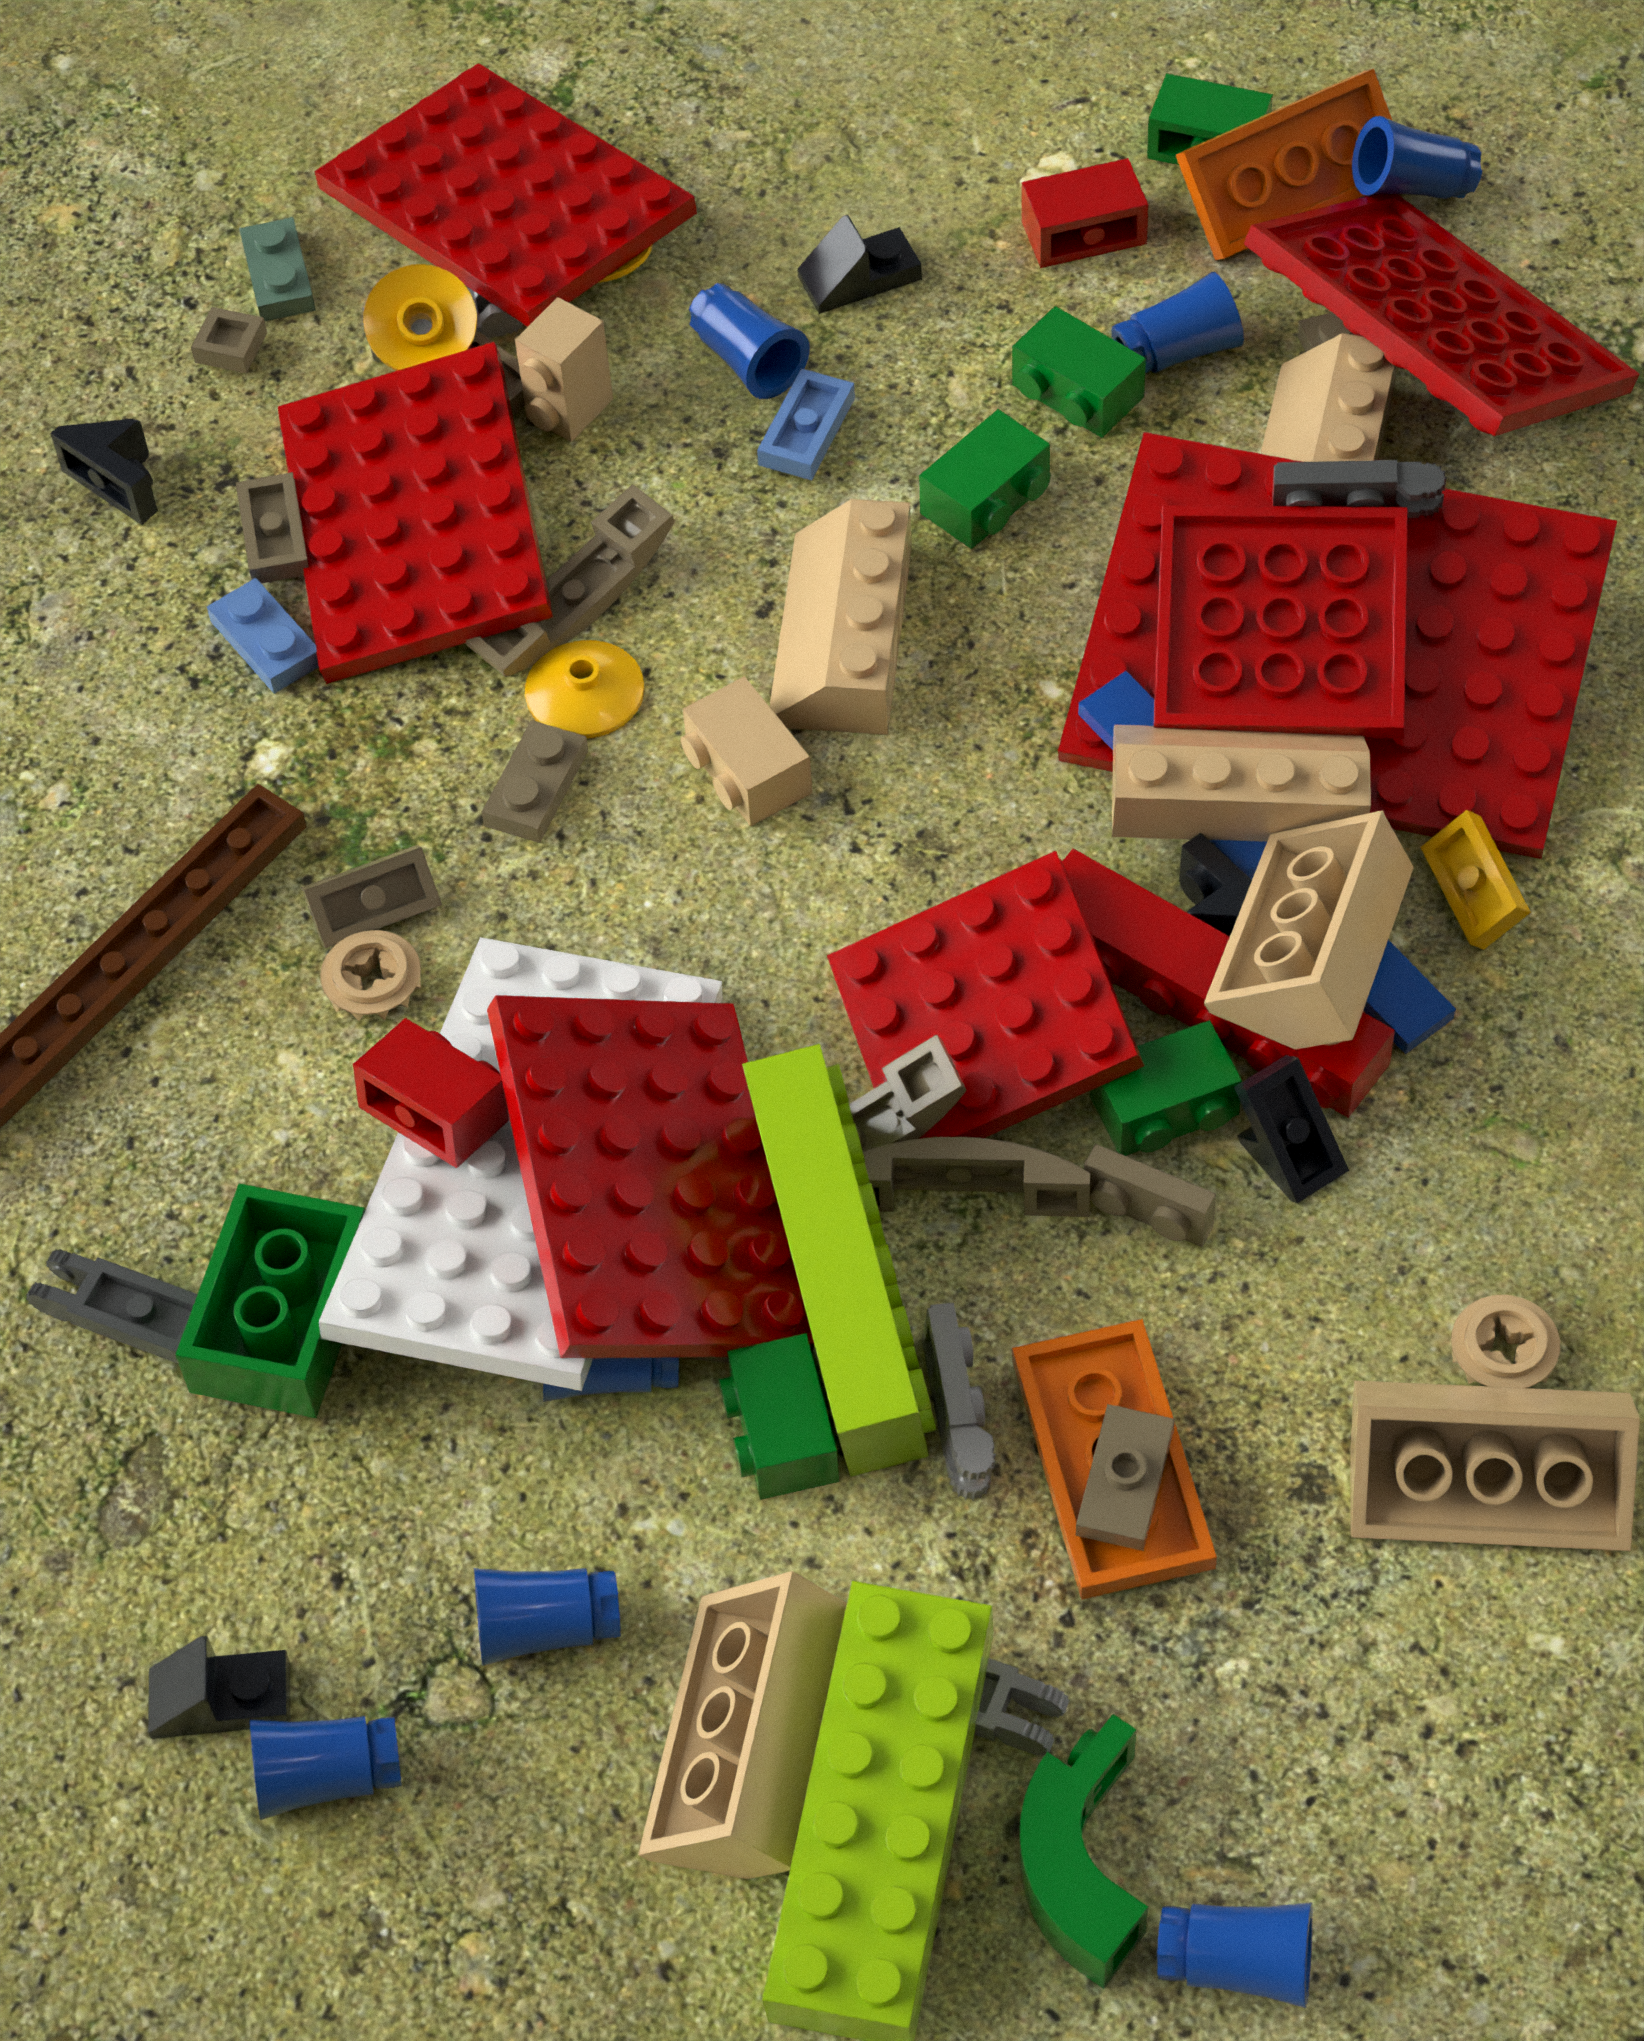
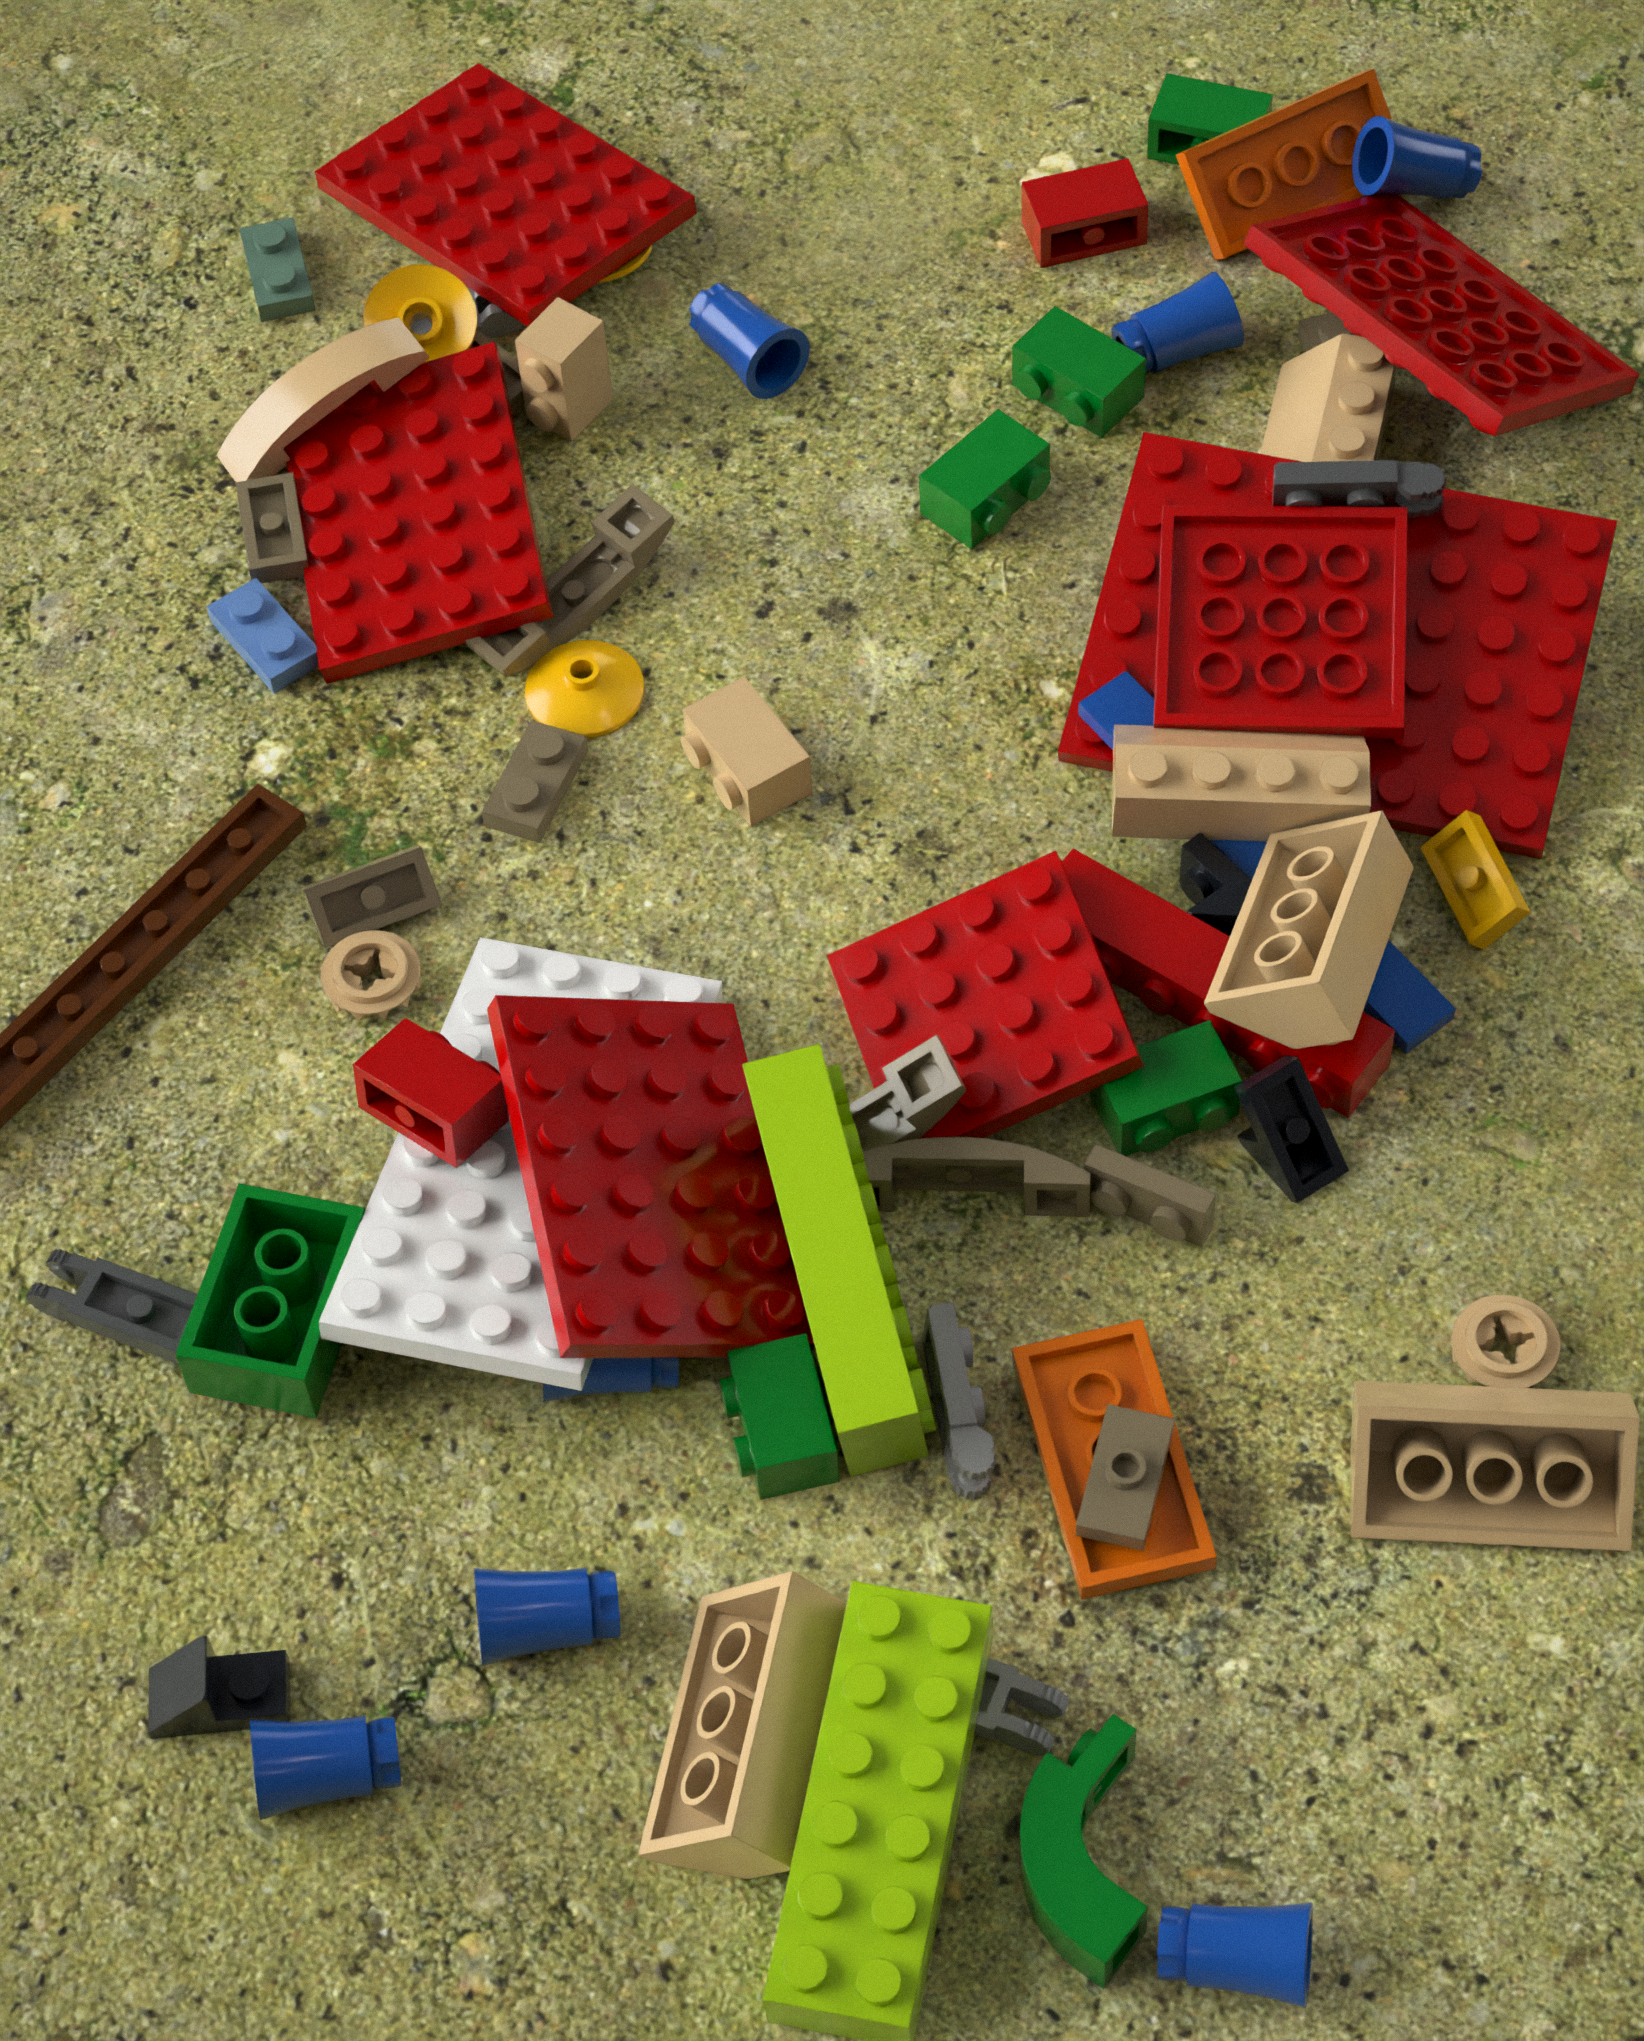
(109, 463): black slope -> none
(229, 340): dark tan plate -> none
(315, 389): none -> tan slope
(806, 424): medium blue plate -> none
(844, 619): tan slope -> none
(854, 268): black slope -> none

